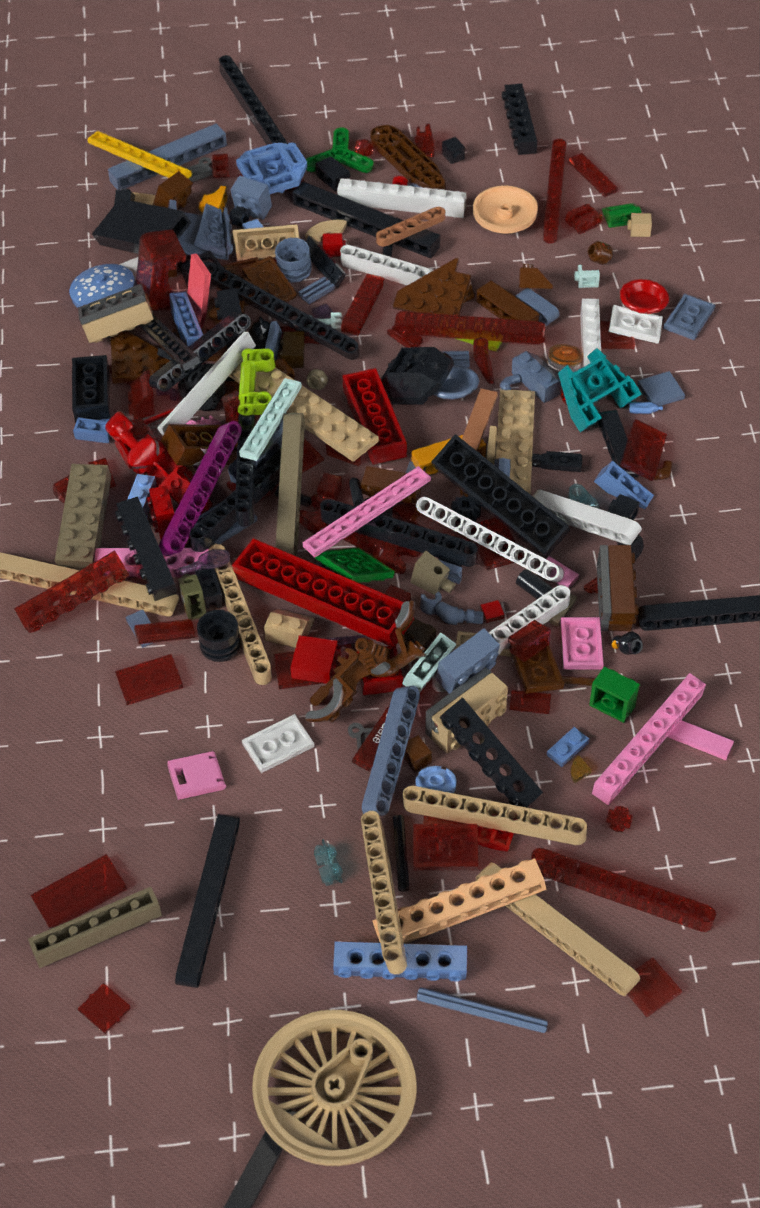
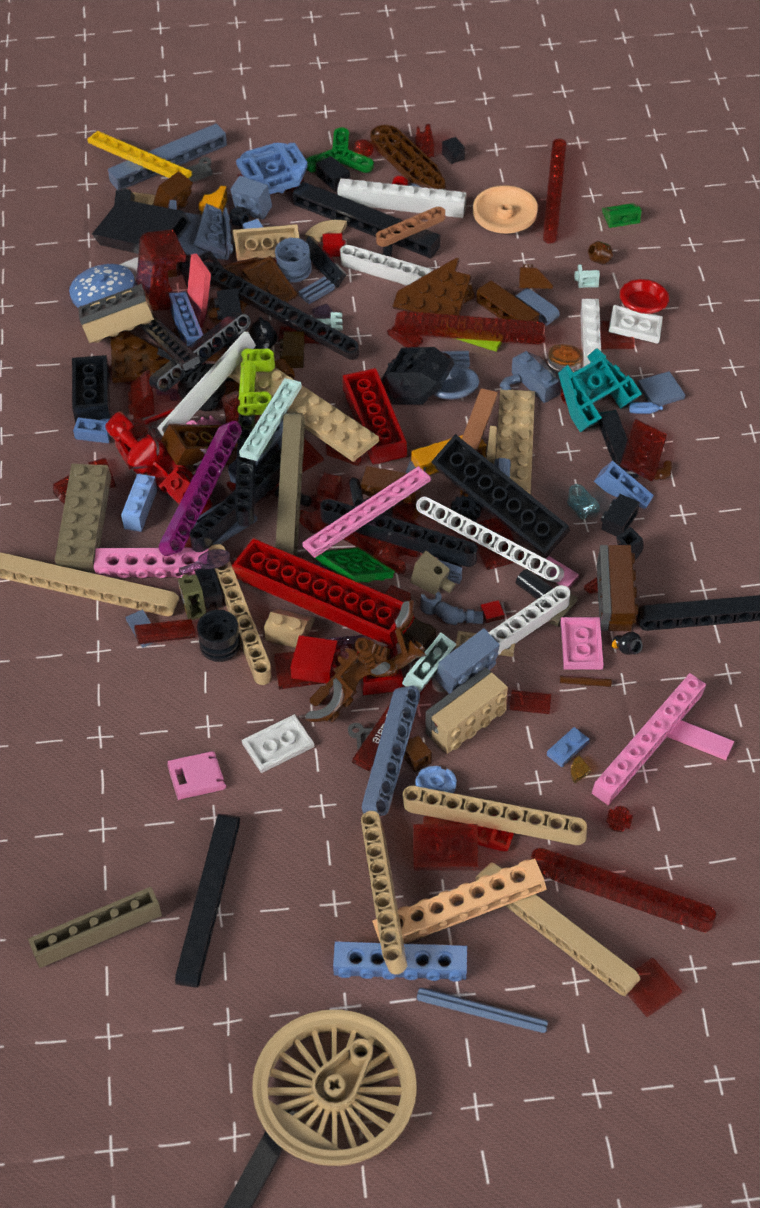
(62, 590): clear red brick -> none
(78, 892): clear red tile -> none
(104, 1008): clear red piece -> none
(146, 549): black brick -> none
(149, 679): clear red tile -> none
(161, 509): red brick -> none
(220, 165): clear red slope -> none
(249, 101): black beam -> none
(273, 338): sand blue tile -> none
(317, 379): dark tan animal -> none
(332, 869): clear light blue hinge -> none
(362, 304): clear red beam -> none
(401, 853): black axle -> none
(482, 358): clear red piece -> none
(490, 743): black brick -> none
(519, 119): black brick -> none
(529, 640): clear red hinge -> none
(539, 672): reddish brown plate -> none
(558, 461): black hinge -> none
(583, 218): clear red brick -> none
(590, 518): white beam -> none
(593, 175): clear red tile -> none
(614, 694): green brick -> none
(640, 225): tan brick -> none
(689, 316): sand blue tile -> none

